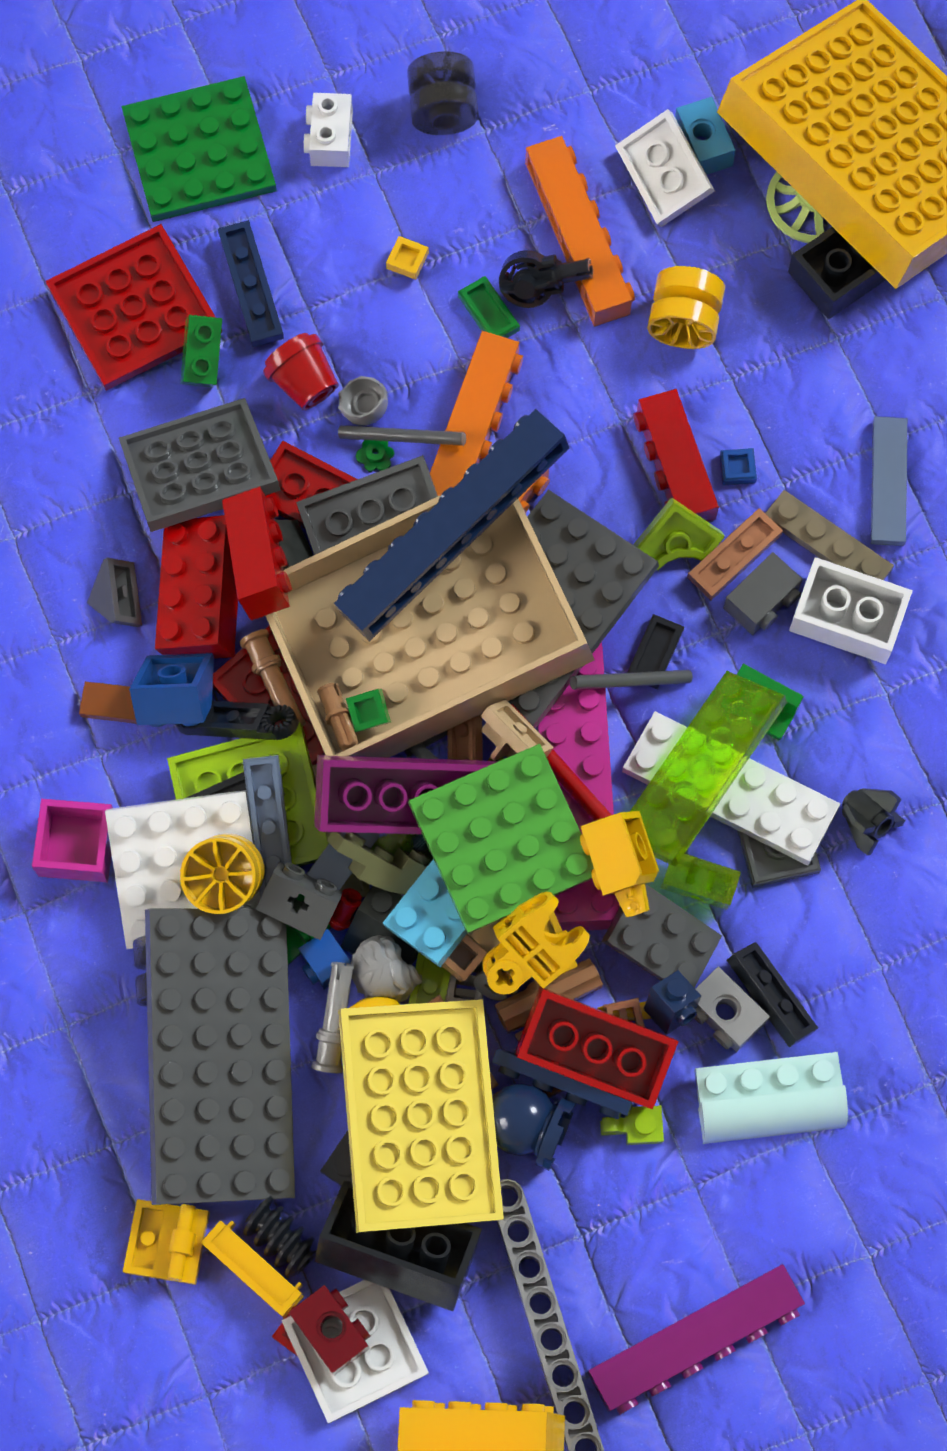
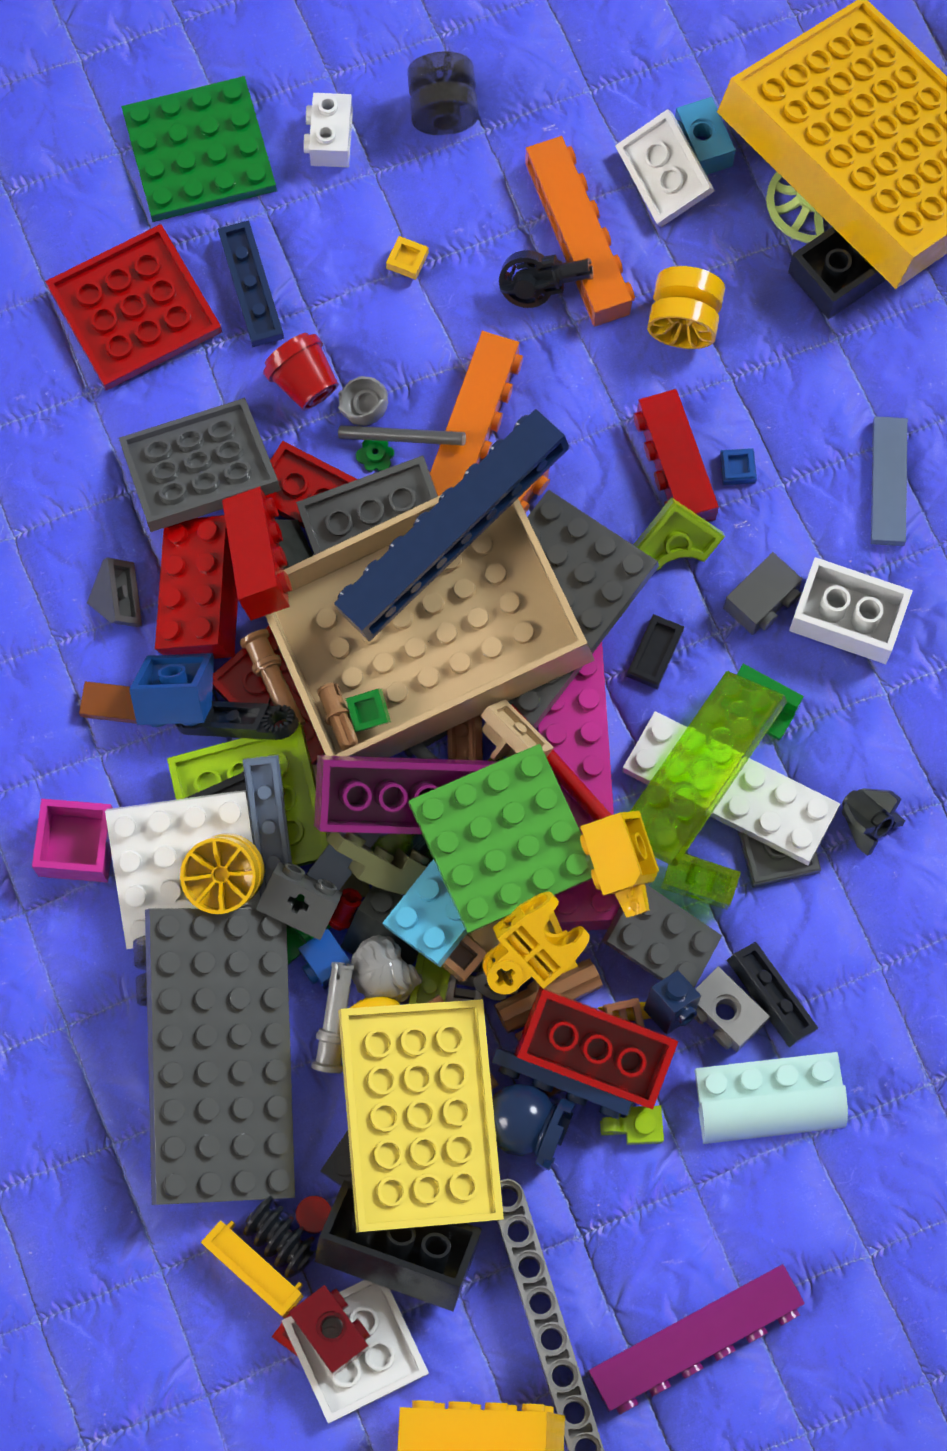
(166, 1242): yellow plate -> none
(201, 351): green brick -> none
(312, 1214): none -> red tile
(488, 308): green tile -> none
(630, 679): dark grey bar -> none
(735, 554): nougat plate -> none
(825, 538): dark tan plate -> none

